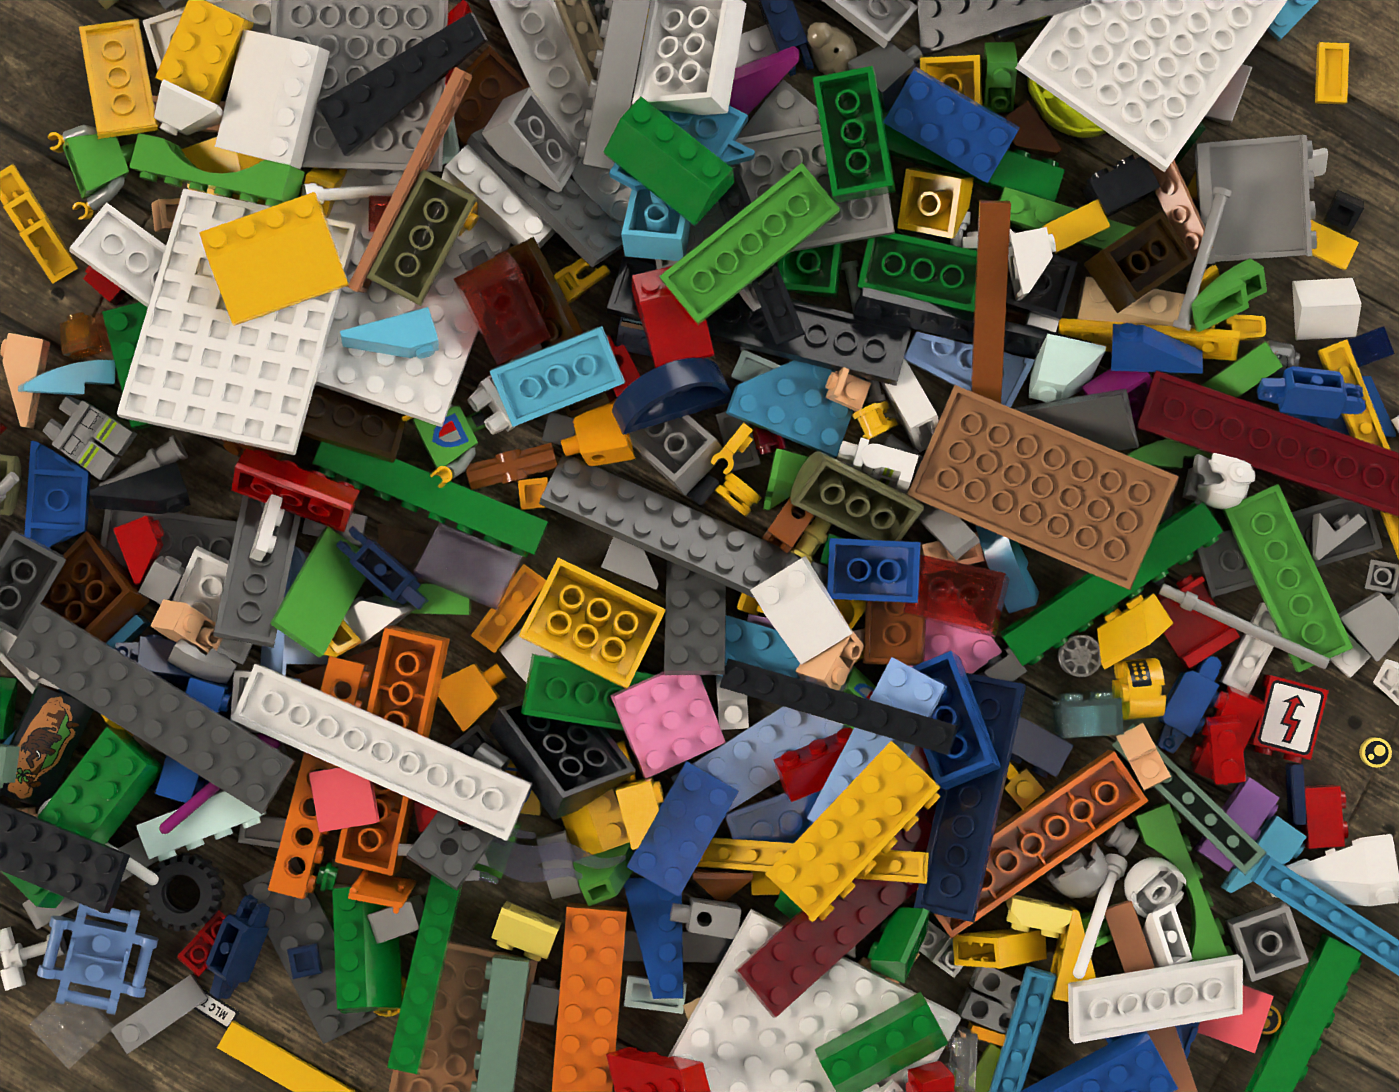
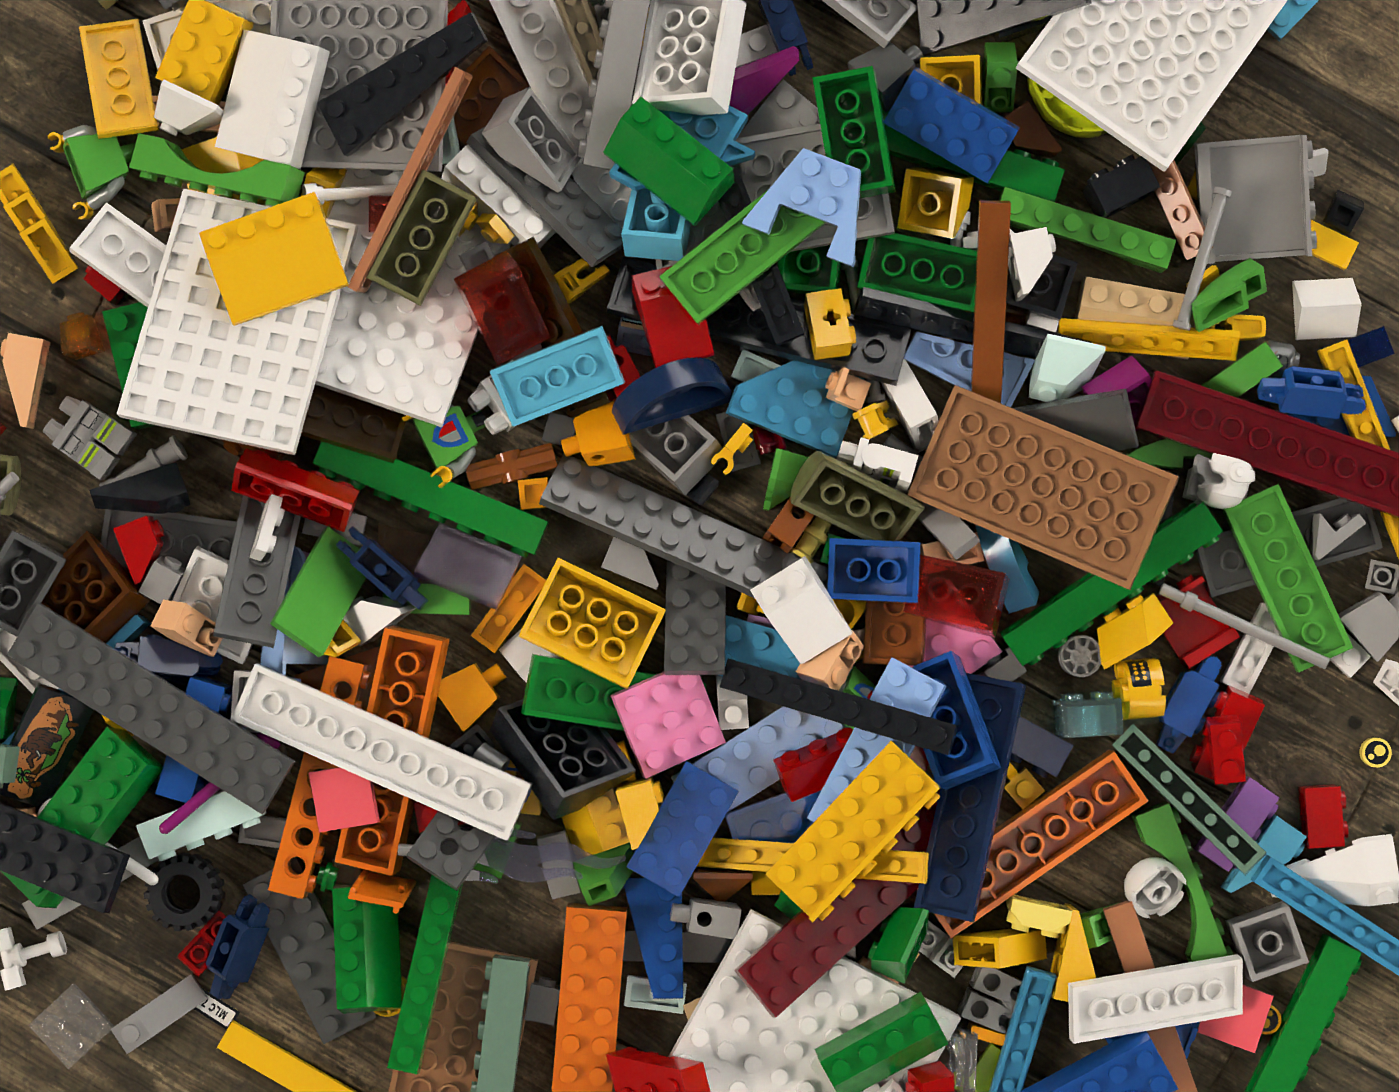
(55, 497): blue wing -> none
(71, 378): medium azure slope -> none
(97, 957): medium blue brick -> none
(212, 667): light grey slope -> none
(305, 960): dark blue tile -> none
(389, 925): light grey slope -> none
(400, 335): medium azure slope -> none
(494, 229): none -> yellow plate
(525, 931): light yellow slope -> none
(741, 491): yellow wheel -> none
(820, 190): none -> light blue wing
(821, 45): dark tan piece -> none
(822, 309): none -> yellow brick
(1077, 225): yellow tile -> none
(1080, 873): light grey cylinder -> none
(1116, 869): white piece -> none
(1121, 838): light grey wheel -> none
(1139, 262): dark brown slope -> none
(1143, 756): light nougat slope -> none
(1148, 350): blue slope -> none
(1166, 937): white slope -> none
(1227, 102): white slope -> none
(1289, 718): panel -> none
(1295, 793): dark blue tile -> none
(1332, 73): yellow tile -> none

